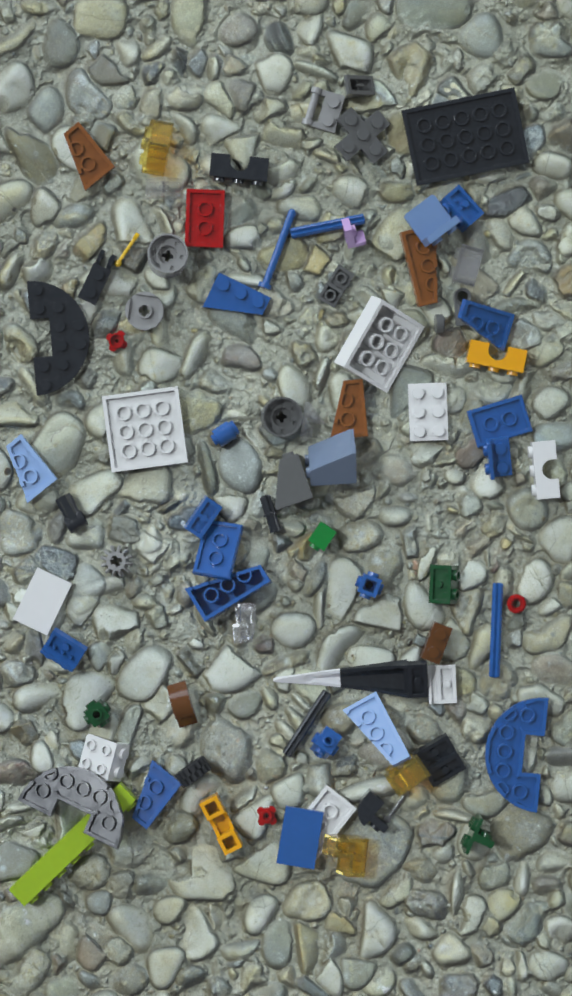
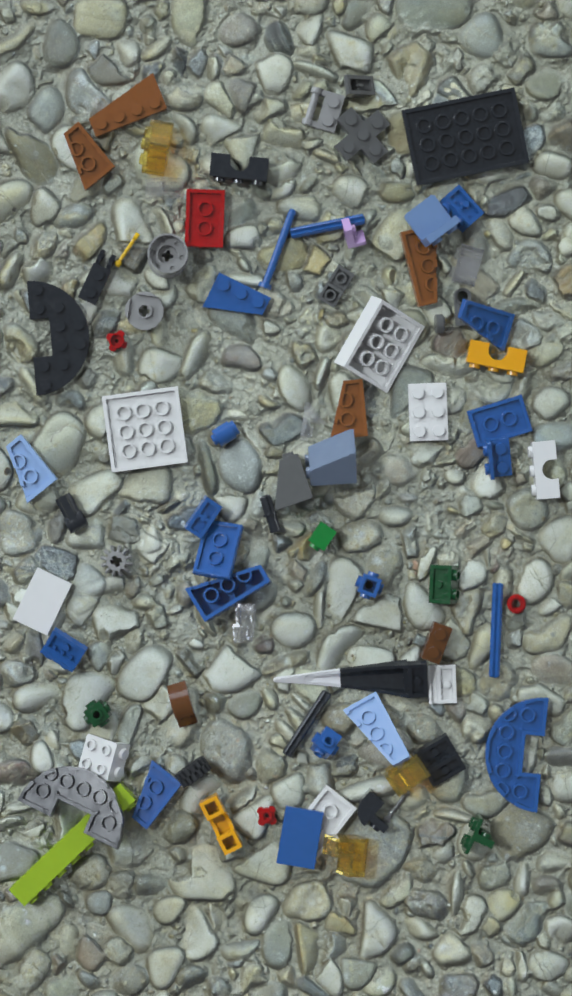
(132, 106): none -> dark orange wing
(289, 424): dark grey wheel -> none

